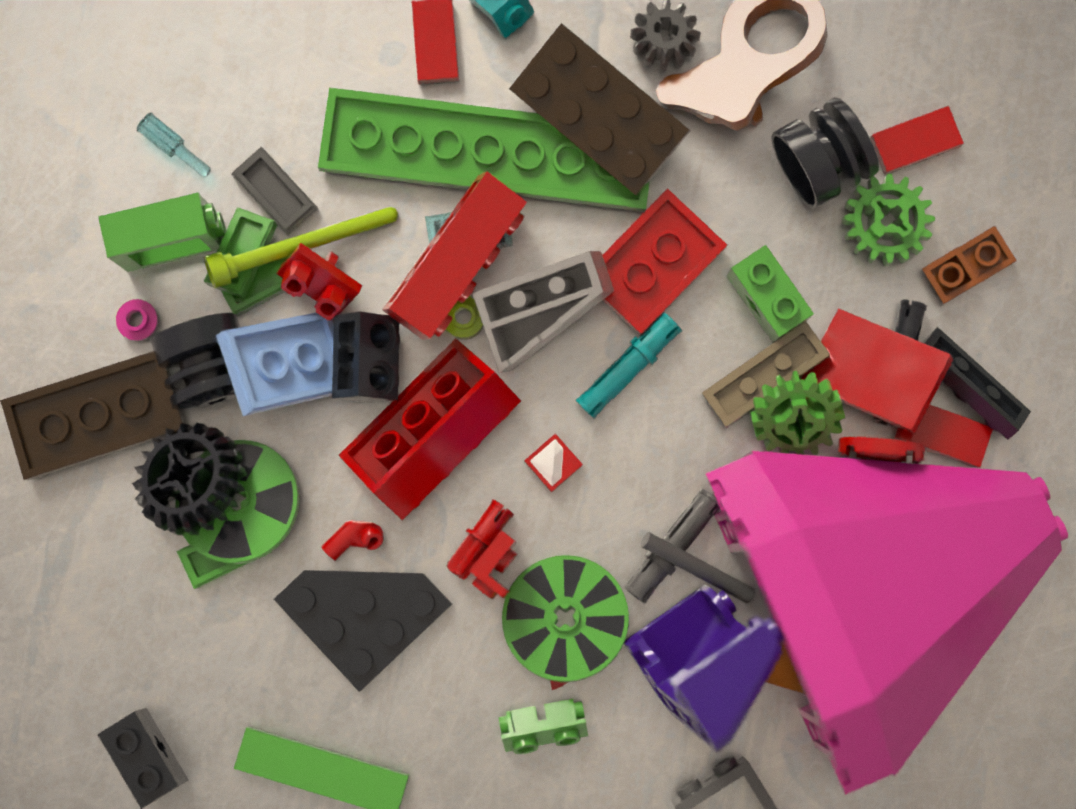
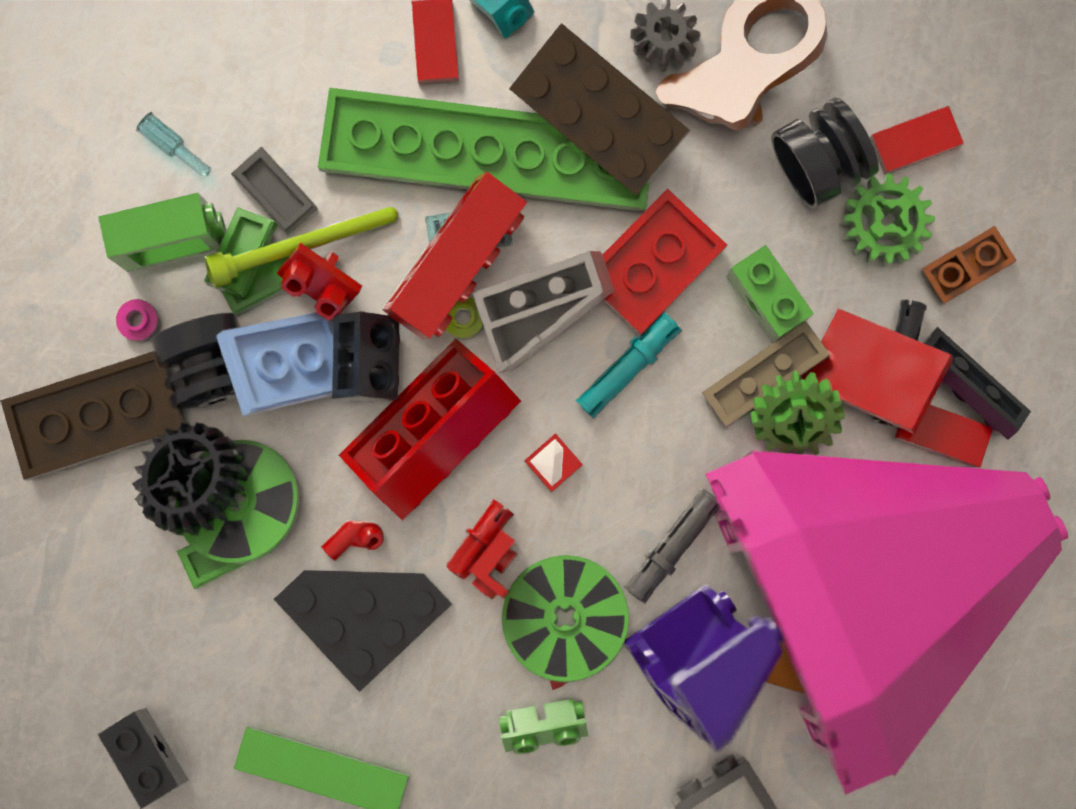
(697, 567): dark grey bar -> none
(881, 449): red tile -> none

